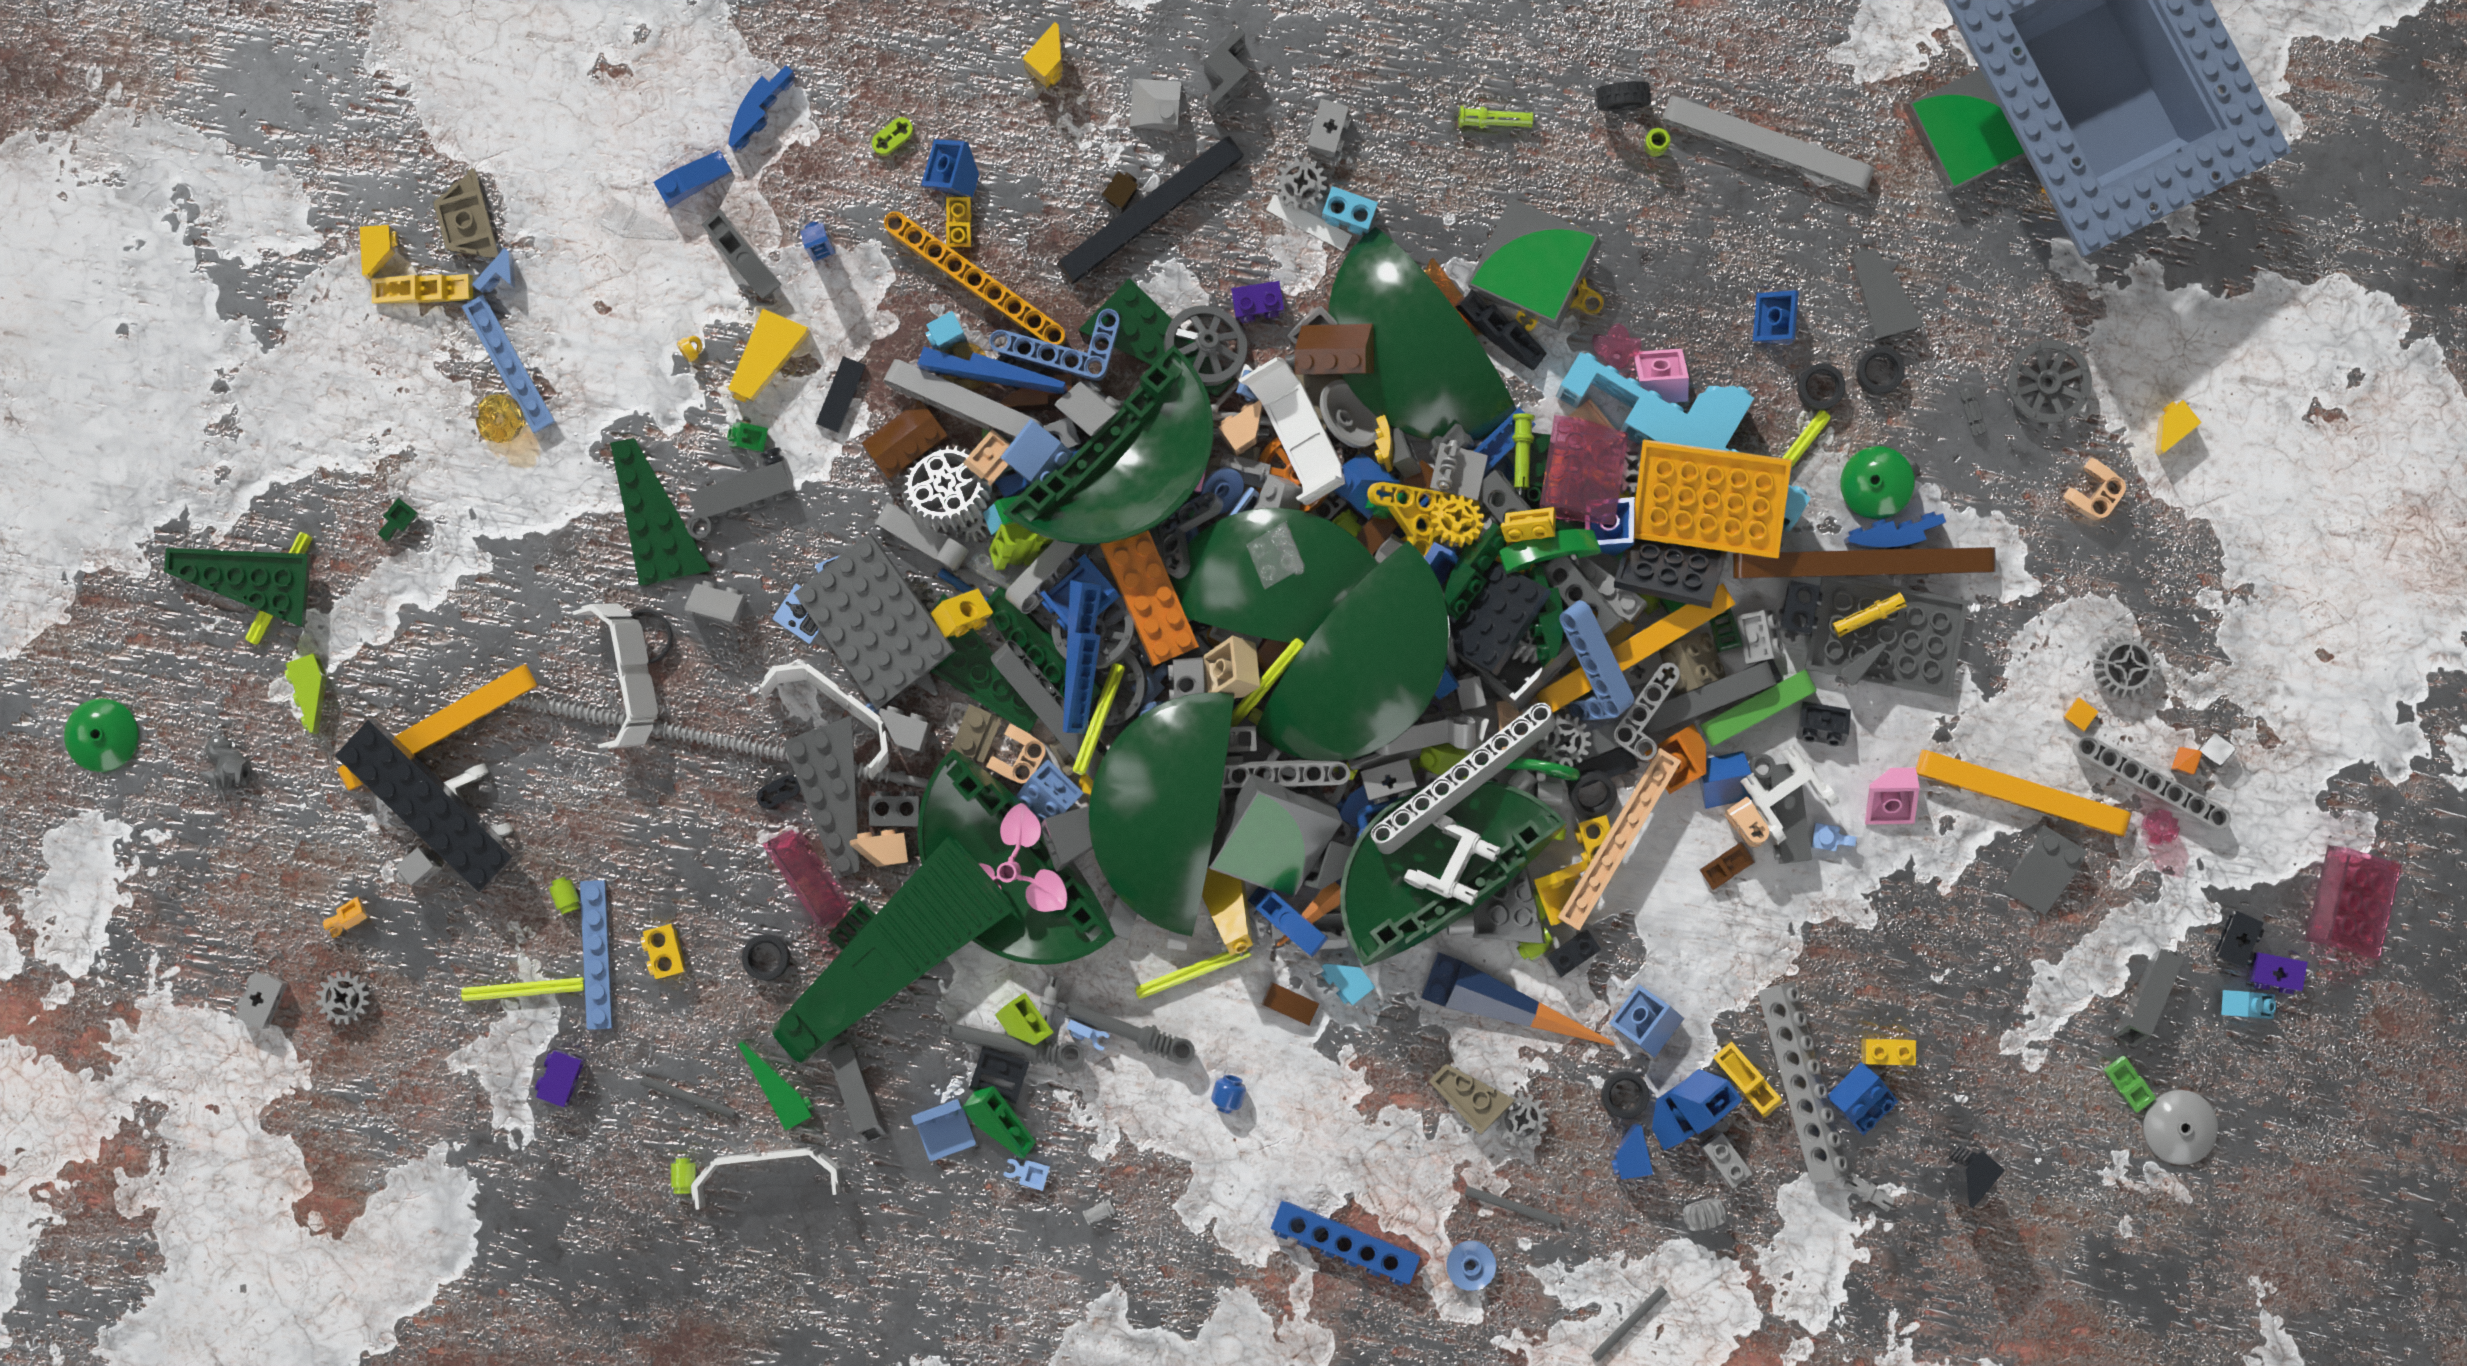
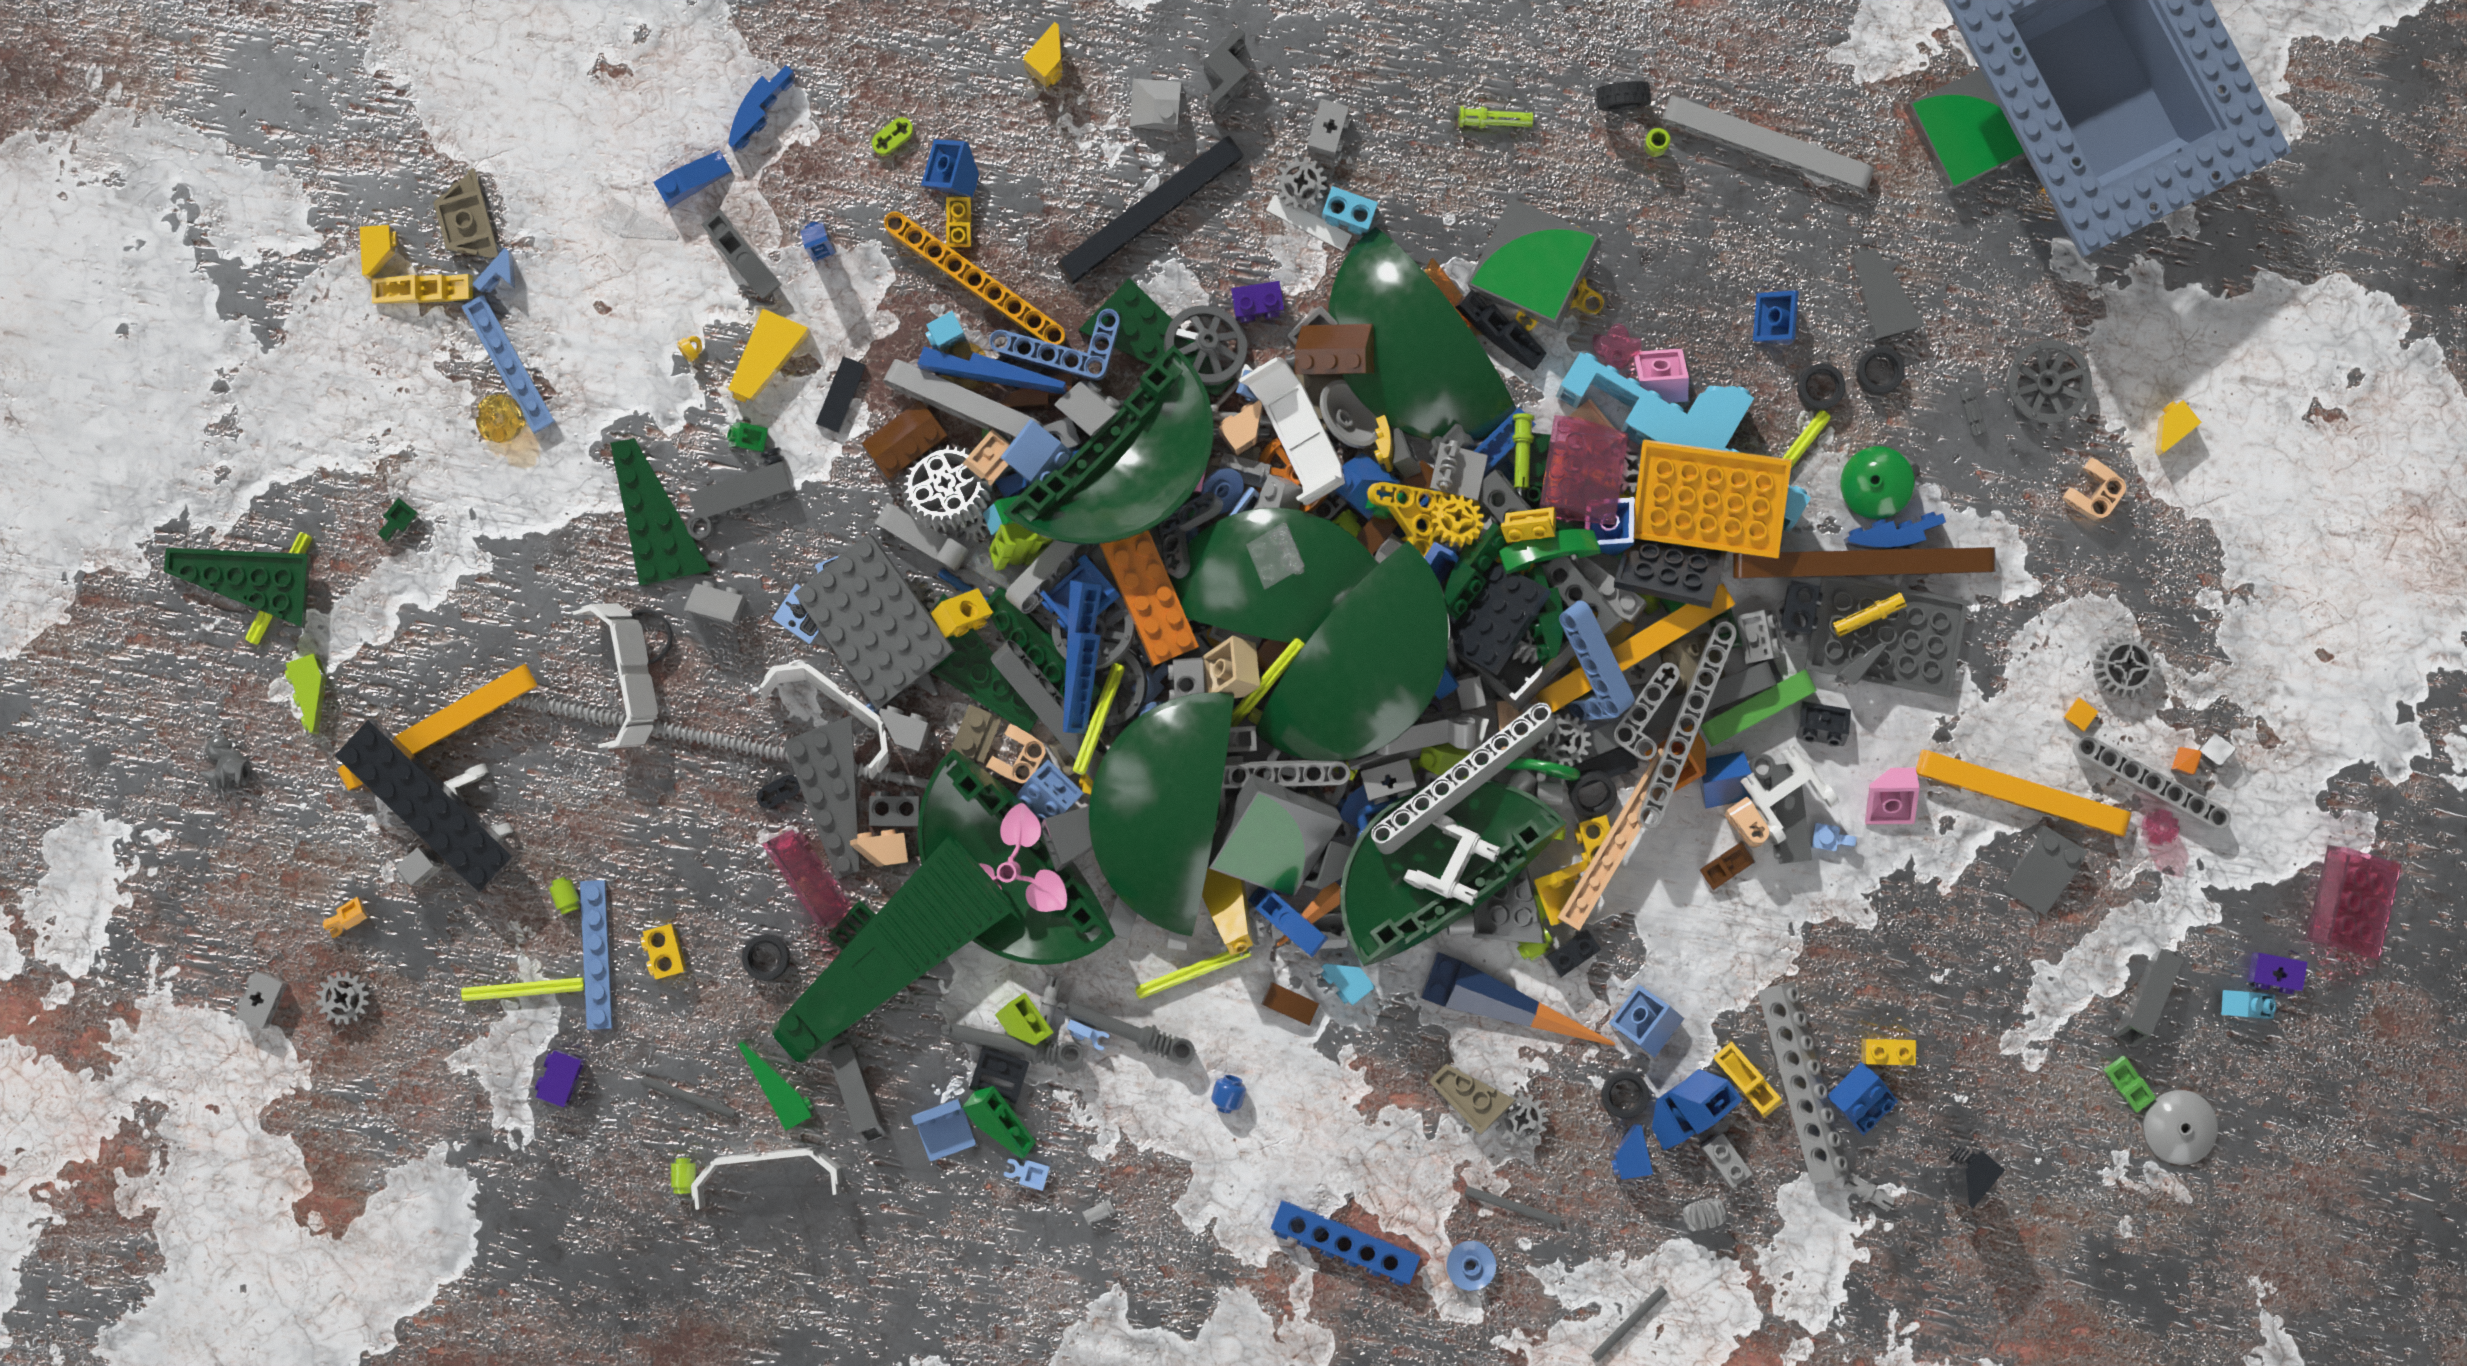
(117, 735): green dish -> none
(1120, 190): dark brown brick -> none
(1695, 716): none -> light grey beam
(2228, 947): black brick -> none

